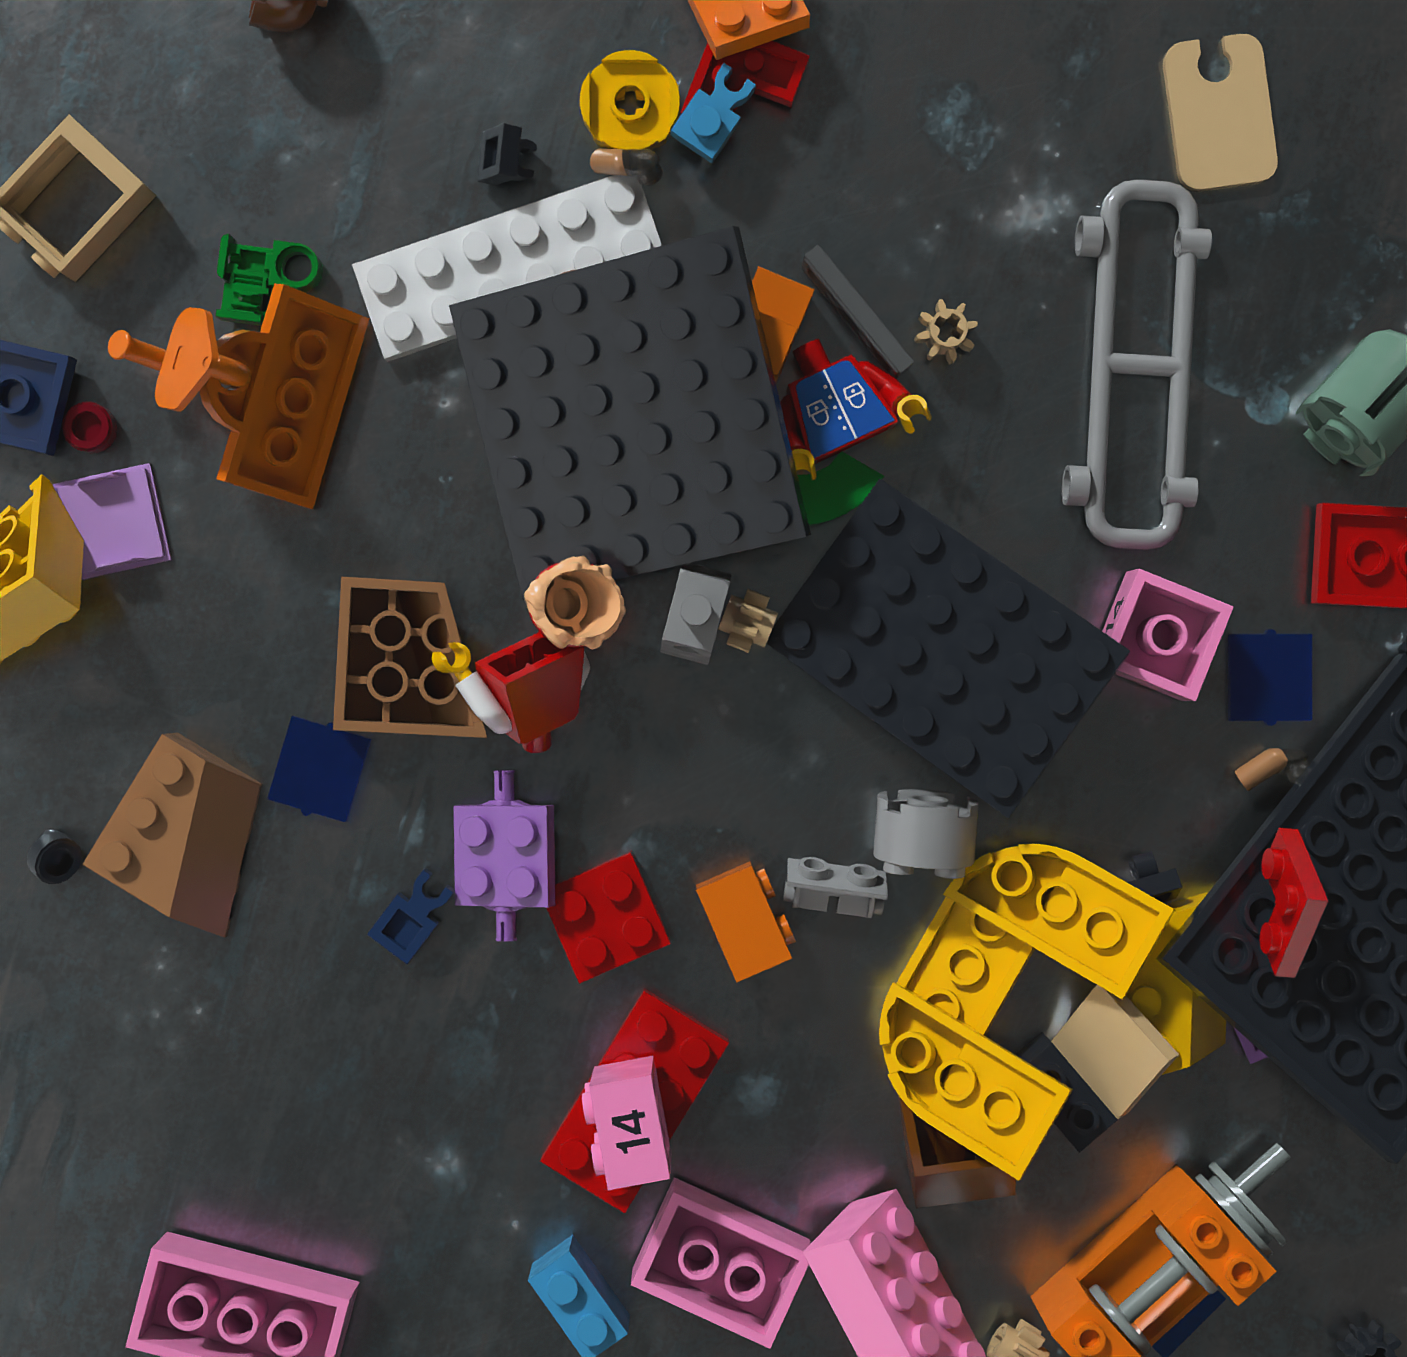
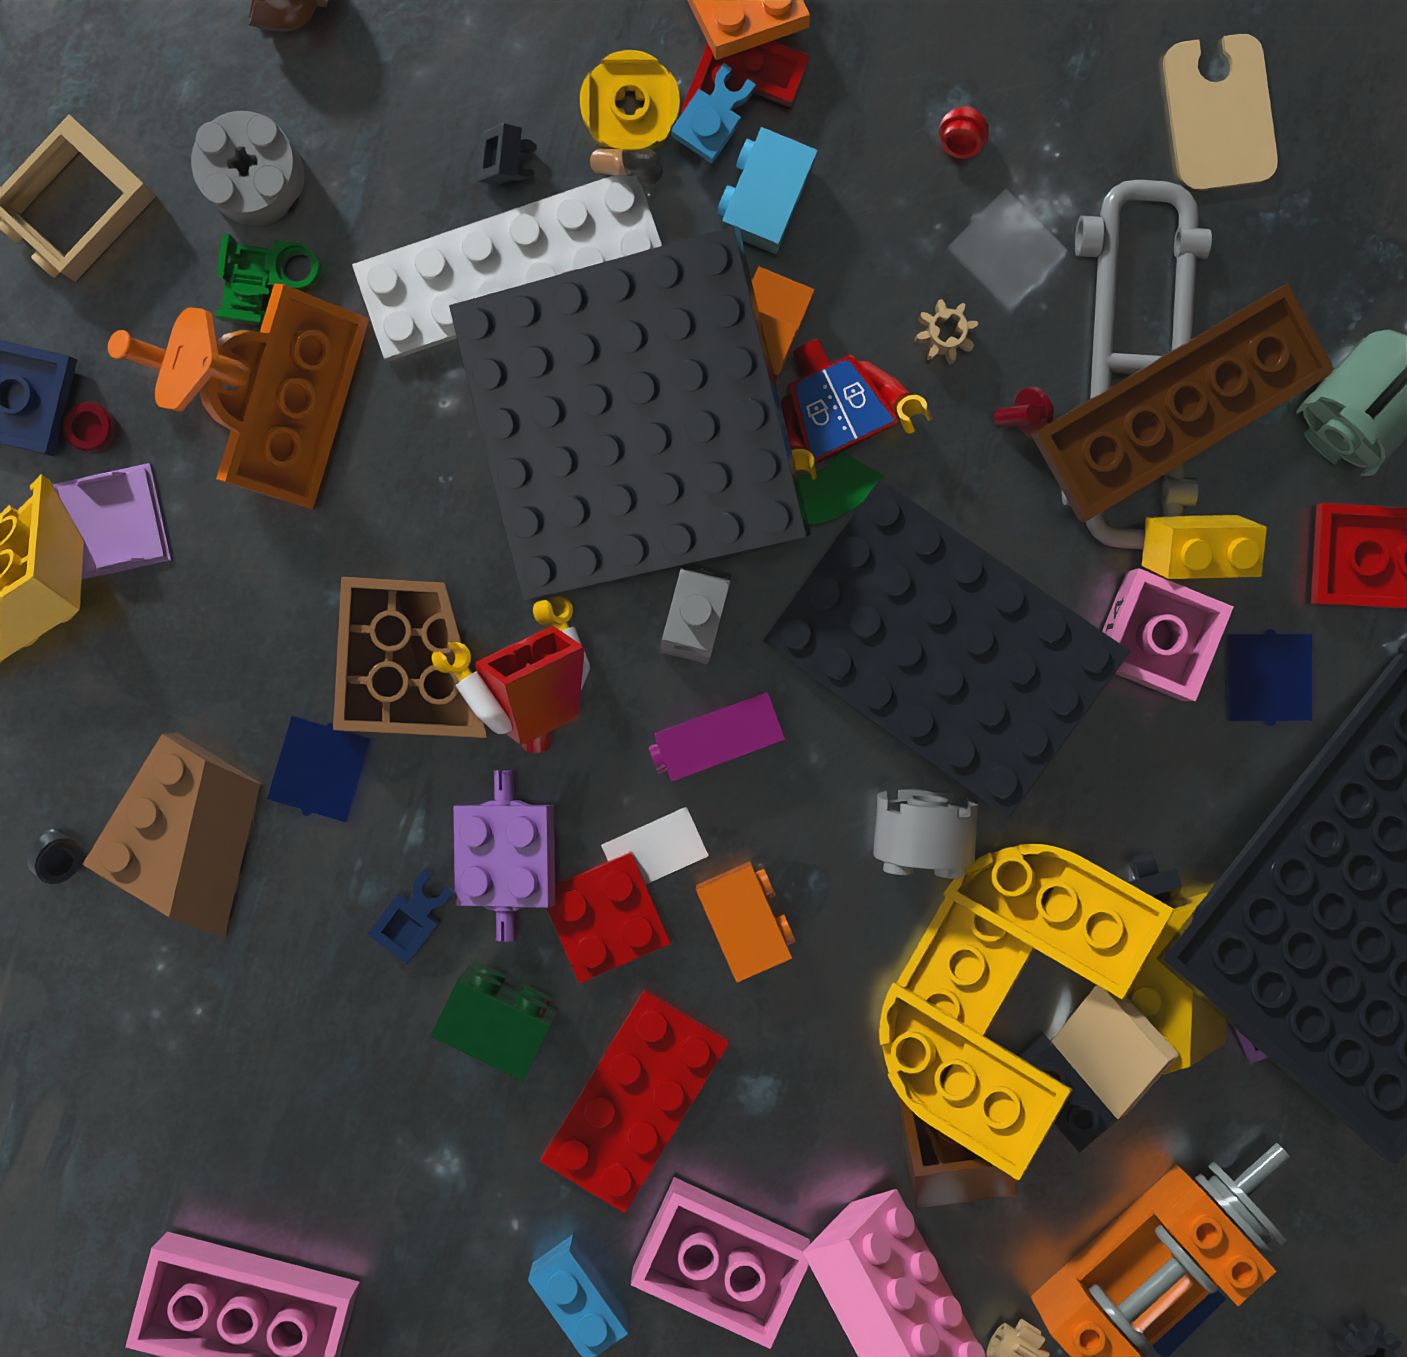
(223, 153): none -> light grey brick
(495, 1020): none -> dark green brick
(575, 603): light nougat hair -> none
(629, 1122): bright pink brick -> none
(661, 845): none -> white sticker
(716, 737): none -> magenta brick
(748, 620): tan gear -> none
(767, 189): none -> medium azure brick
(856, 313): dark grey tile -> none
(858, 887): light grey hinge -> none
(963, 132): none -> red plate
(1006, 249): none -> clear piece
(1030, 411): none -> dark red plate
(1183, 403): none -> reddish brown plate
(1203, 546): none -> yellow brick
(1270, 762): medium nougat arm -> none
(1298, 902): red plate -> none

